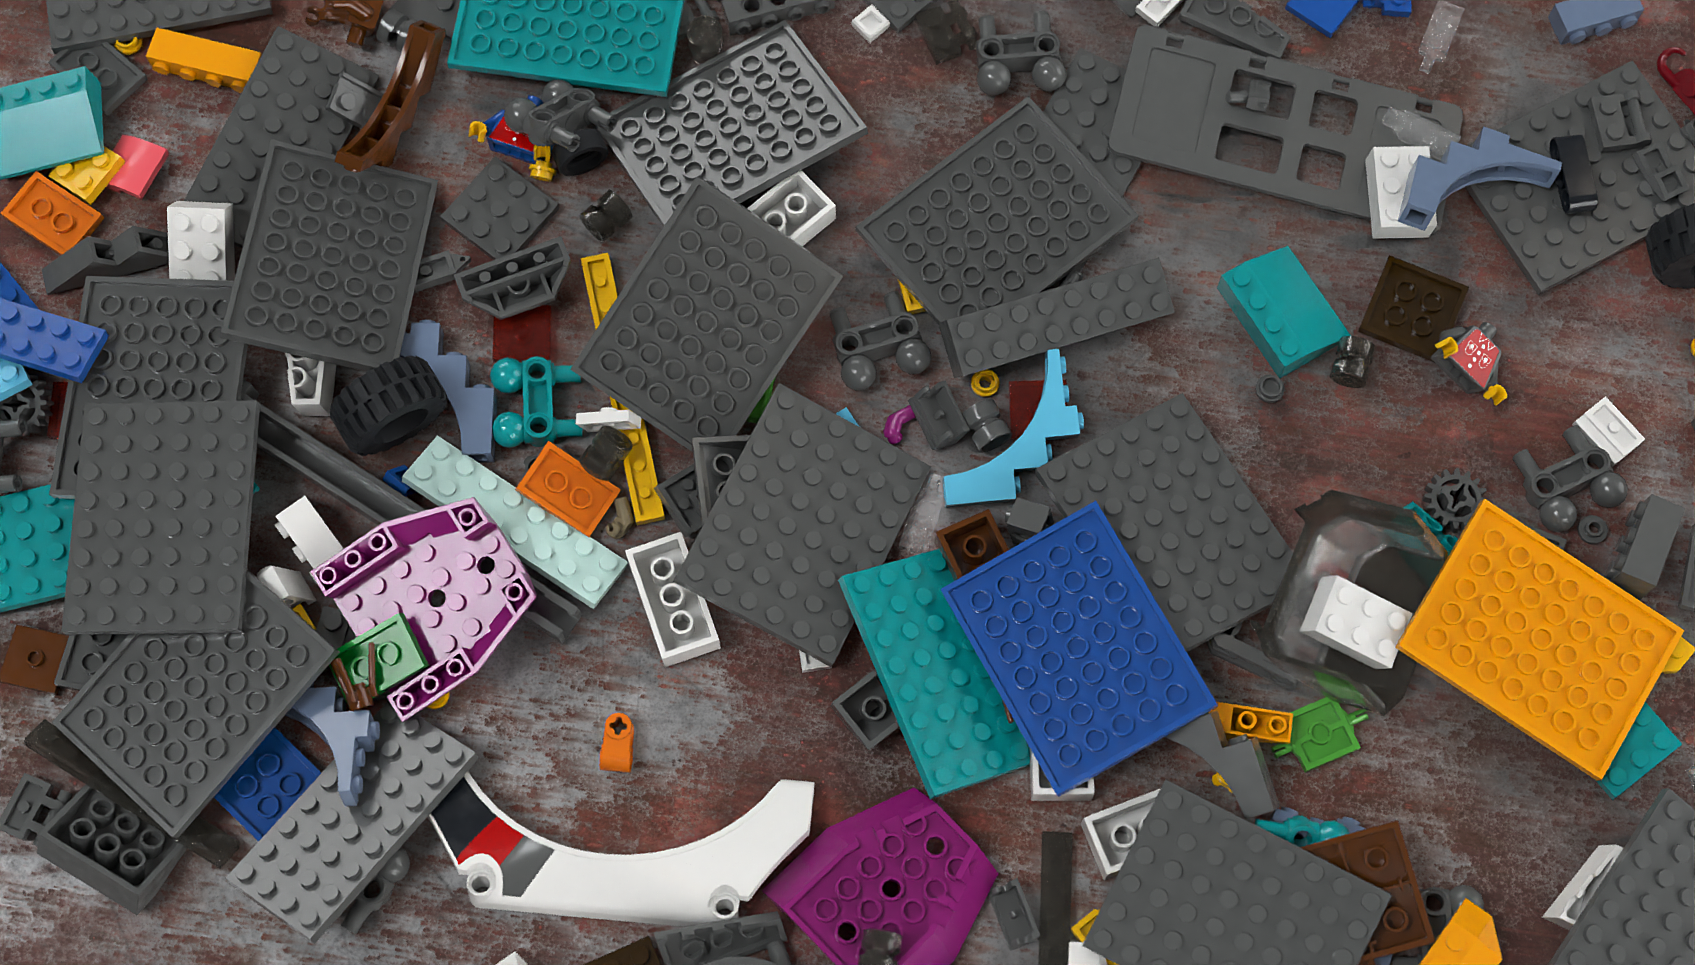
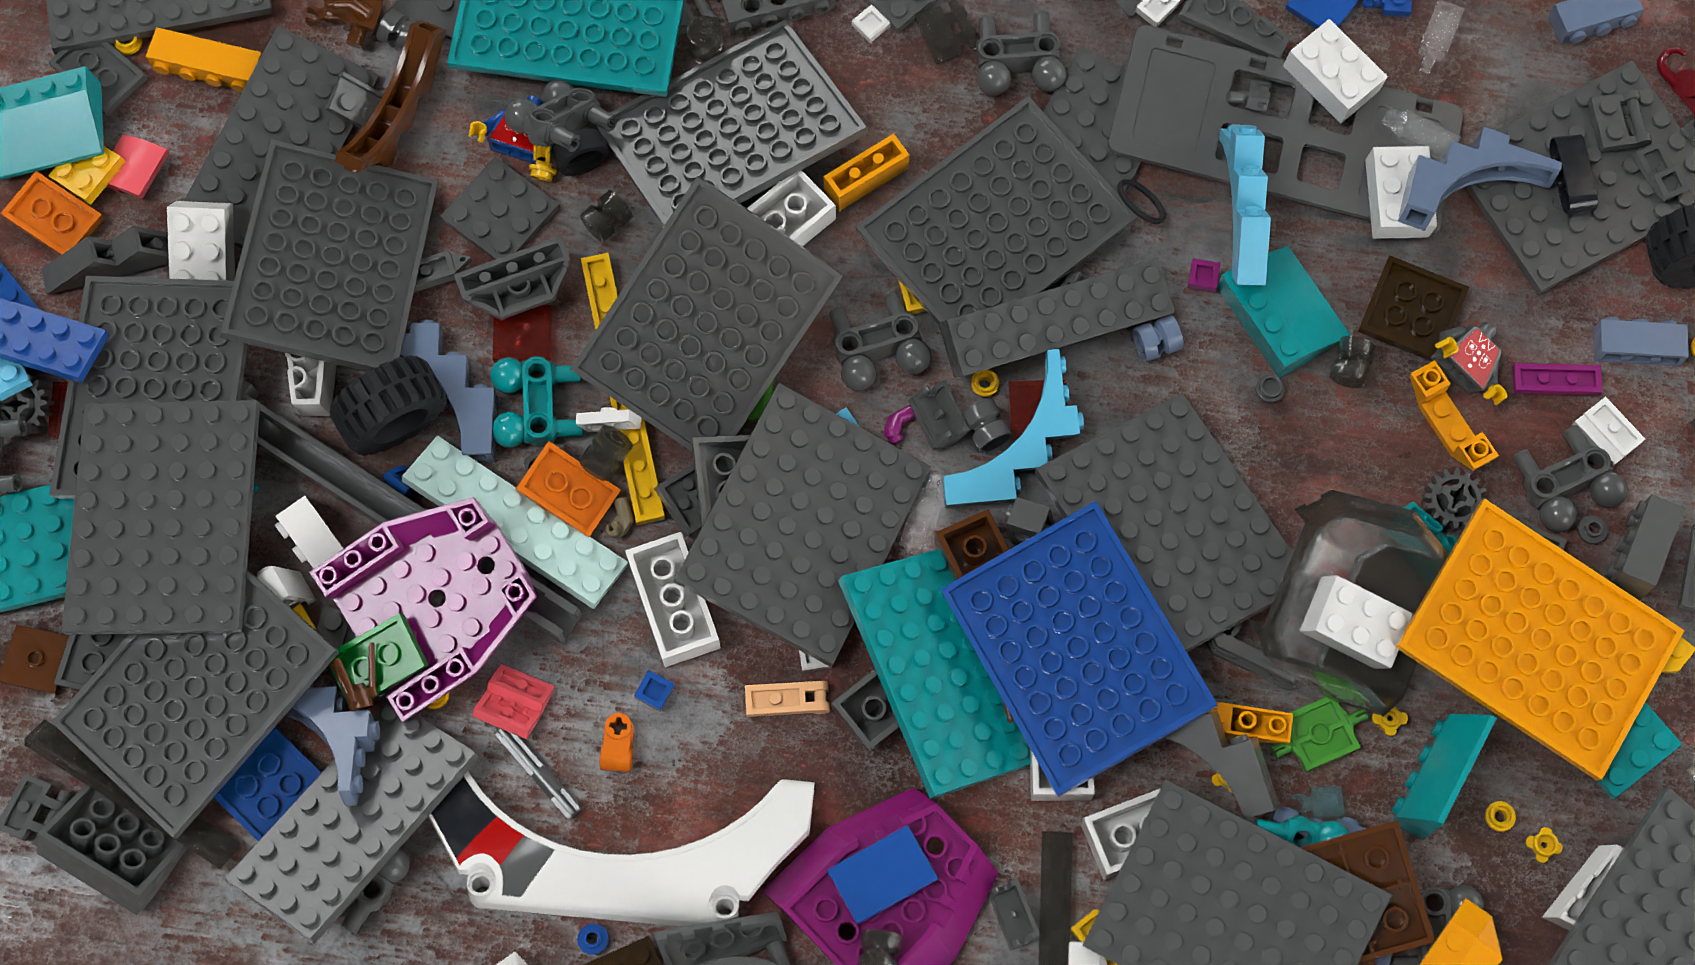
(513, 701): none -> coral slope
(539, 773): none -> axle
(599, 946): none -> blue plate
(654, 690): none -> blue plate
(786, 698): none -> light nougat plate
(866, 172): none -> light orange brick
(882, 875): none -> blue tile
(1146, 192): none -> black tyre
(1158, 338): none -> sand blue wheel
(1204, 275): none -> magenta plate
(1251, 222): none -> medium azure arch
(1323, 802): none -> clear light blue plate
(1335, 71): none -> white brick
(1390, 727): none -> yellow plate
(1441, 772): none -> teal slope
(1446, 421): none -> light orange slope
(1504, 808): none -> yellow plate
(1547, 836): none -> yellow plate
(1557, 379): none -> magenta plate
(1640, 342): none -> sand blue brick

